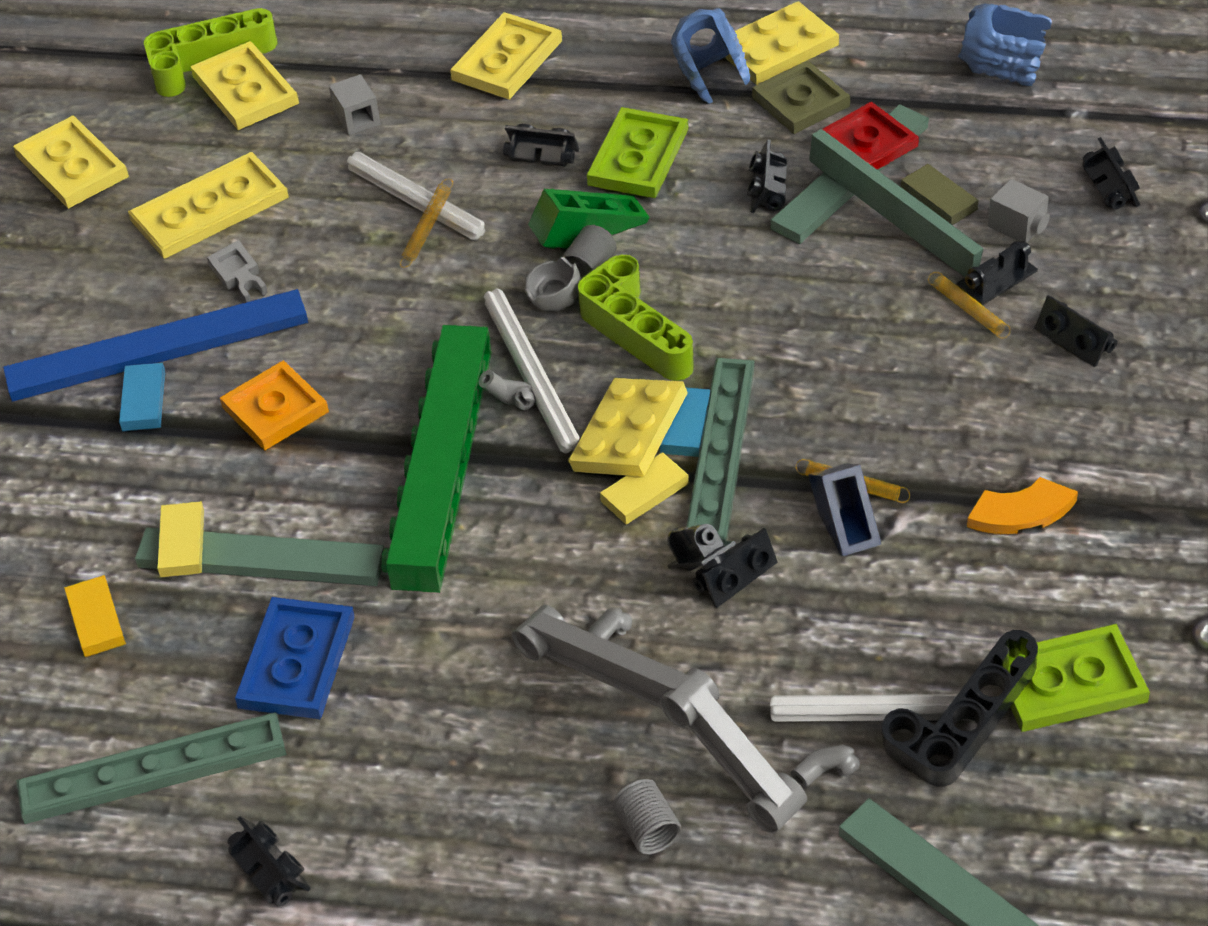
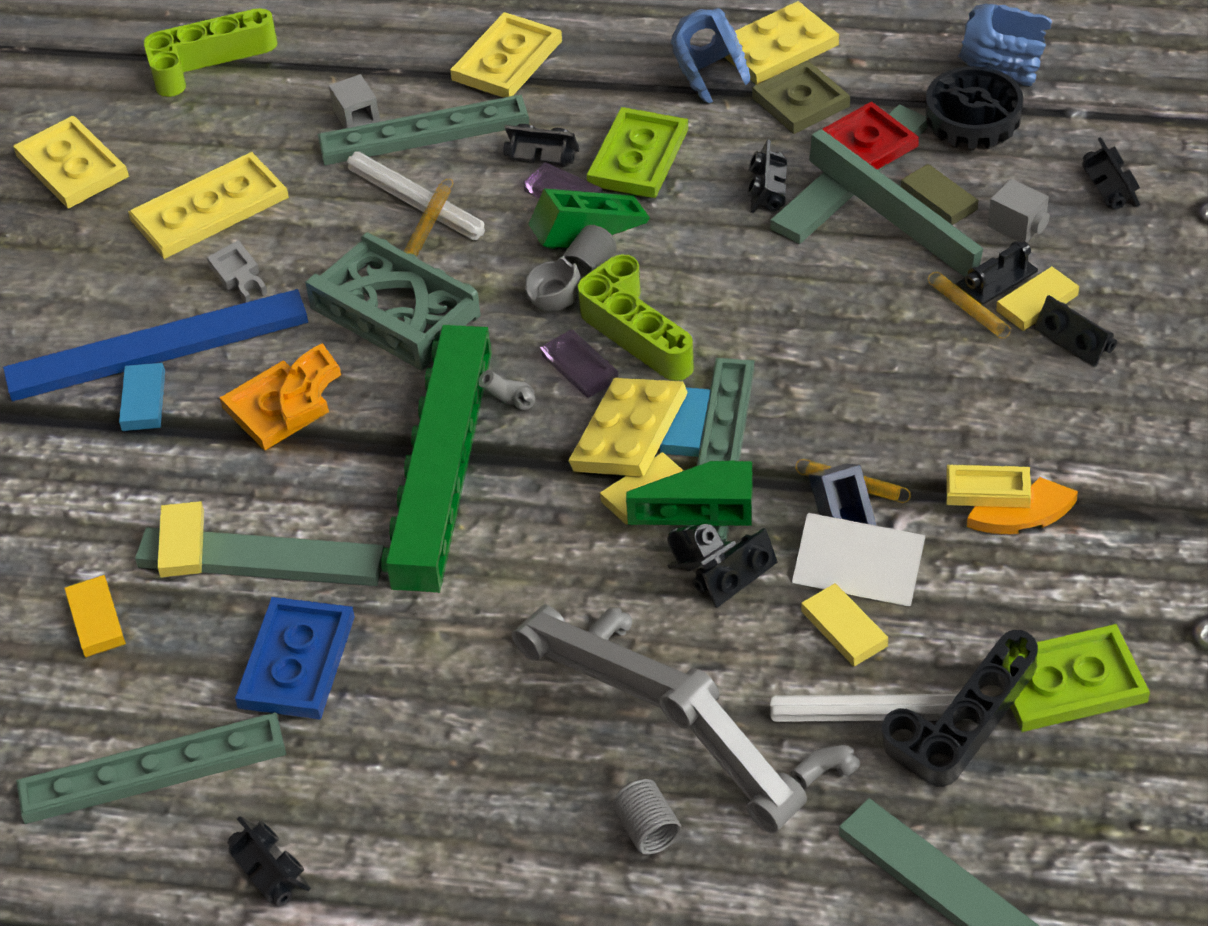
(244, 85): light yellow plate -> none
(304, 385): none -> light orange tile
(396, 269): none -> sand green fence
(423, 129): none -> sand green tile
(531, 371): white axle -> none
(551, 177): none -> clear purple tile
(579, 363): none -> clear purple tile
(706, 494): none -> green slope
(844, 624): none -> light yellow tile
(859, 559): none -> white sticker
(974, 106): none -> black gear
(988, 486): none -> light yellow tile
(1026, 302): none -> light yellow tile

